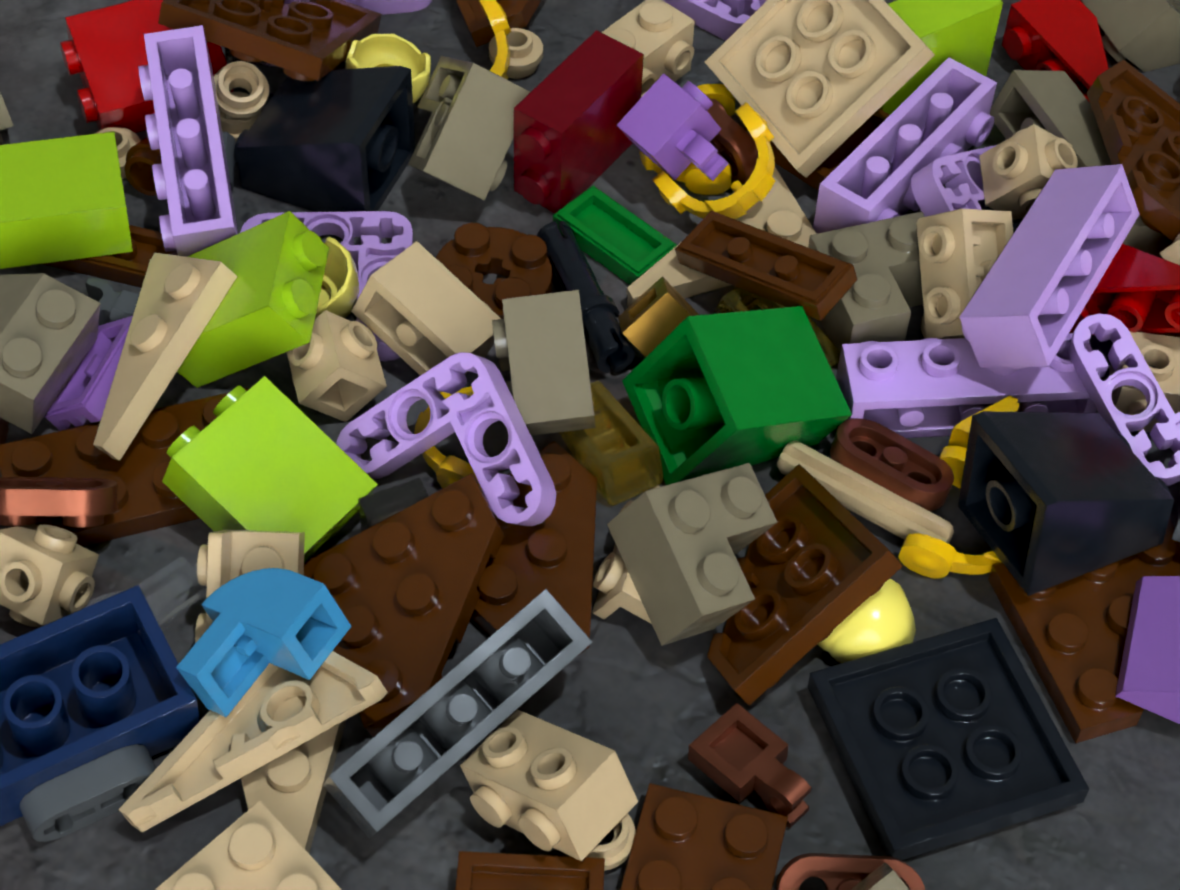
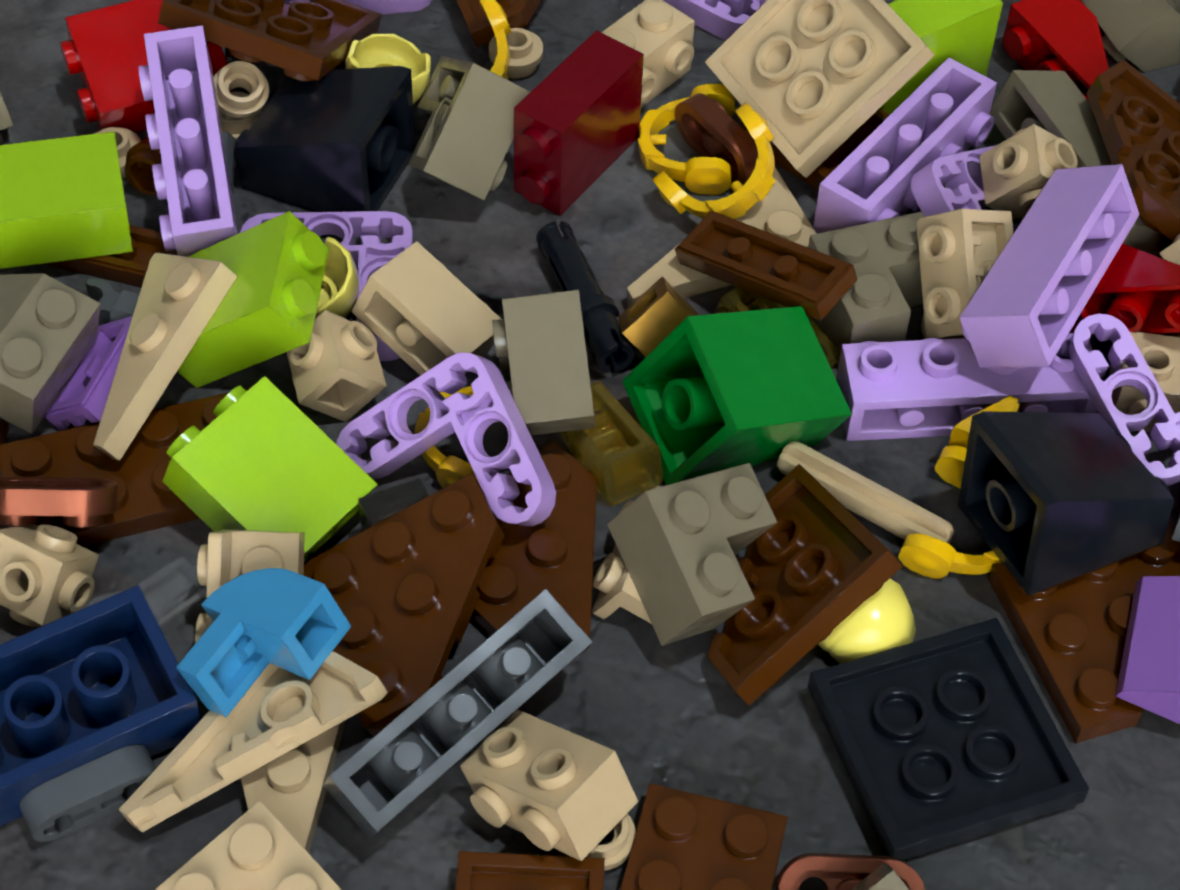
(500, 251): reddish brown plate -> none
(613, 234): green tile -> none
(675, 128): medium lavender brick -> none
(747, 757): copper plate -> none
(893, 462): copper plate -> none

